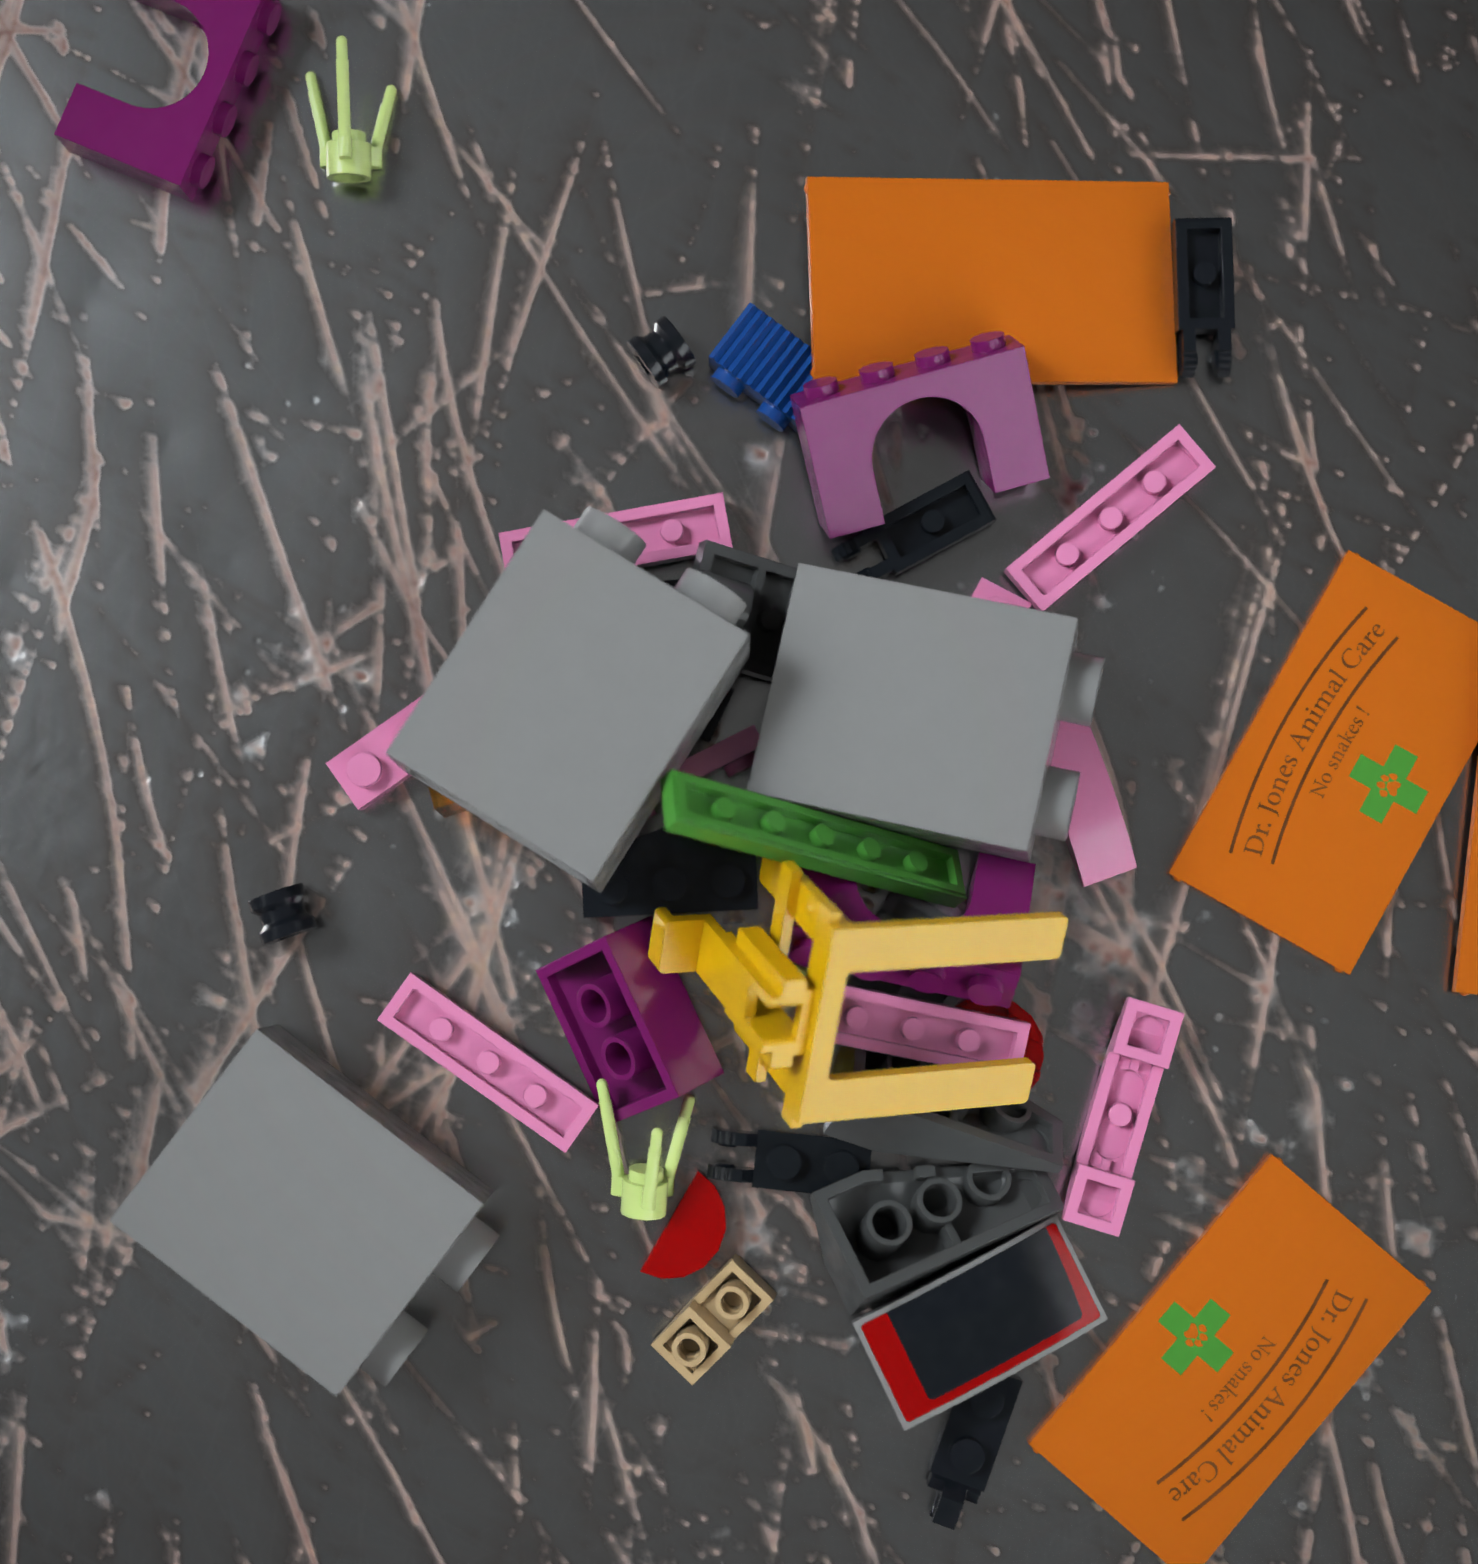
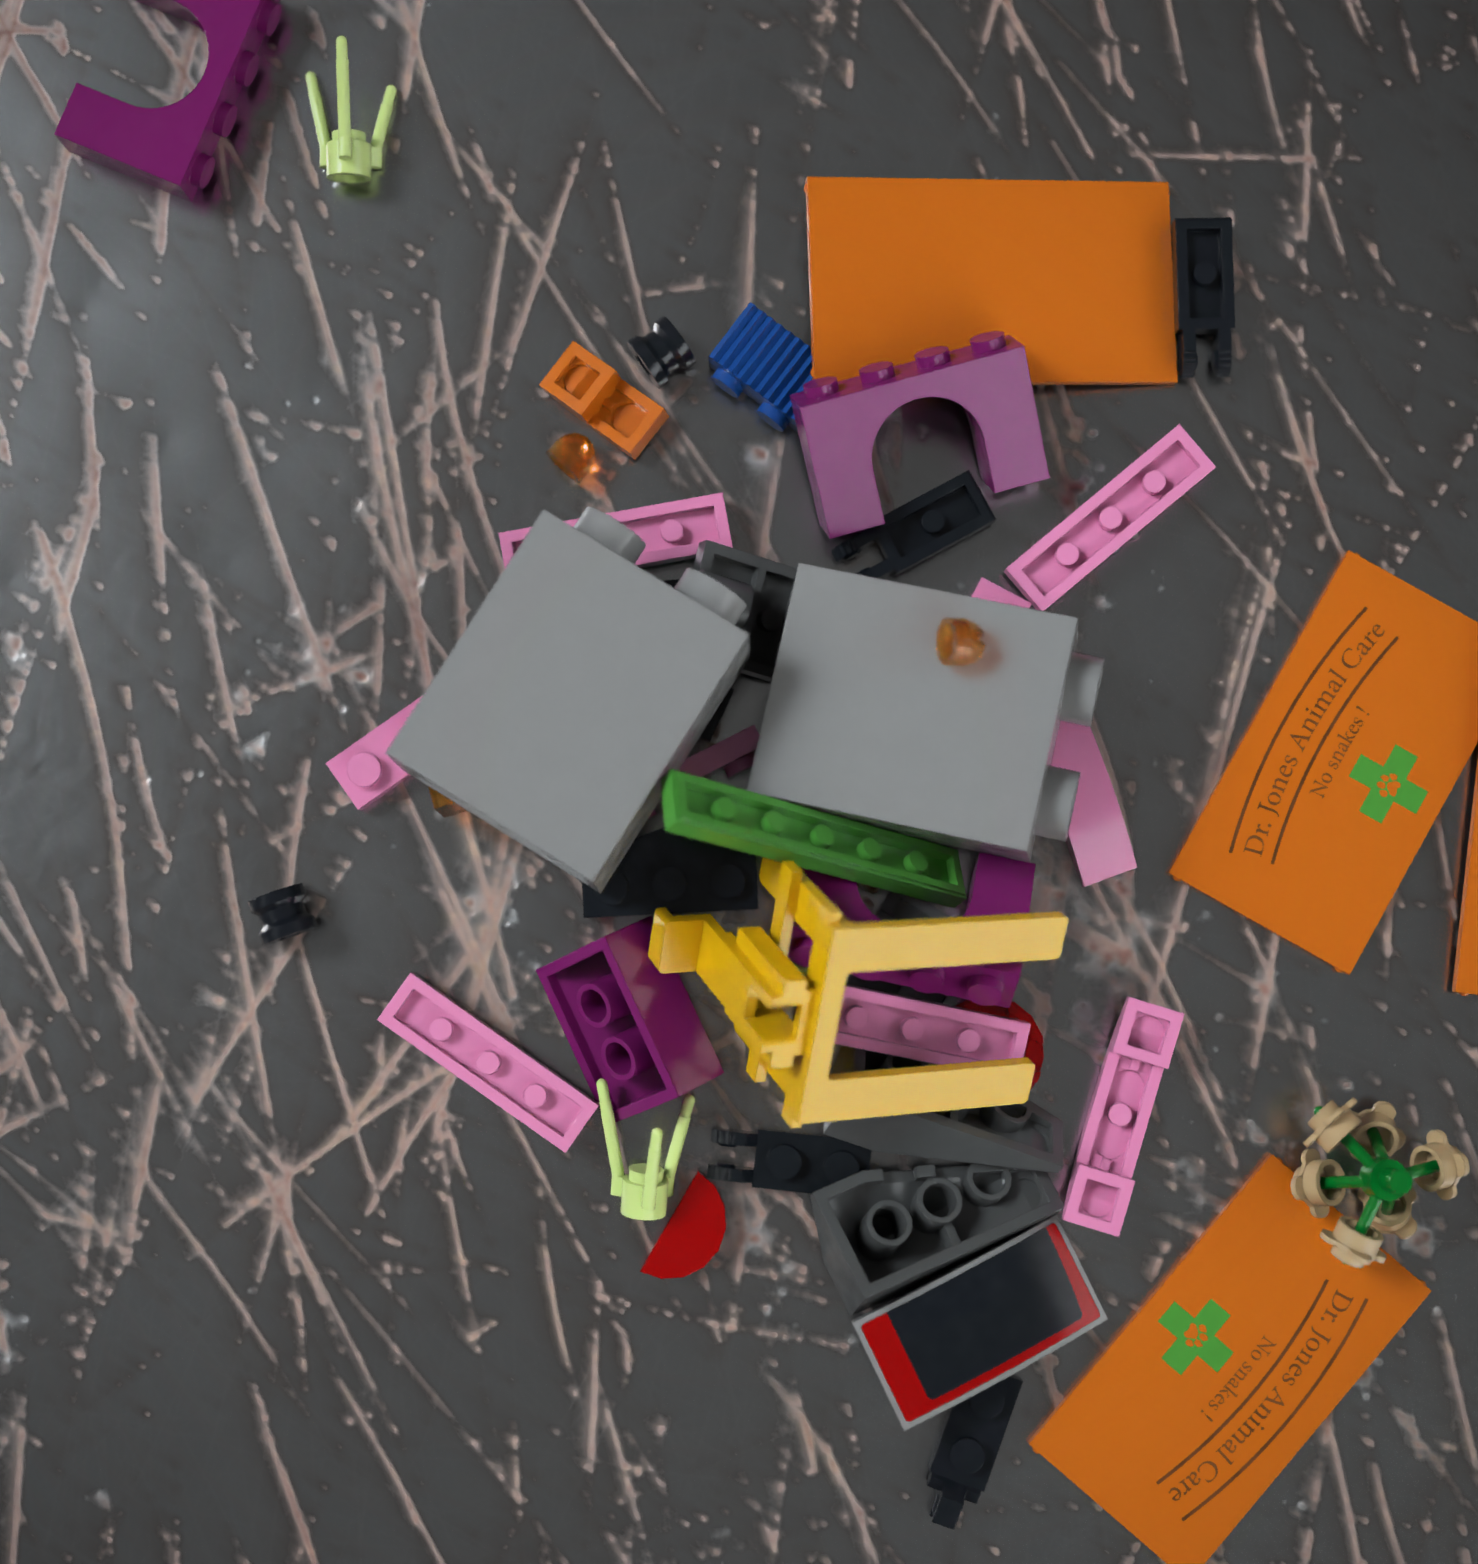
(309, 1212): light grey brick -> none
(573, 455): none -> clear orange hinge
(604, 400): none -> orange slope
(714, 1319): tan slope -> none
(958, 642): none -> clear orange hinge
(1382, 1182): none -> tan plant

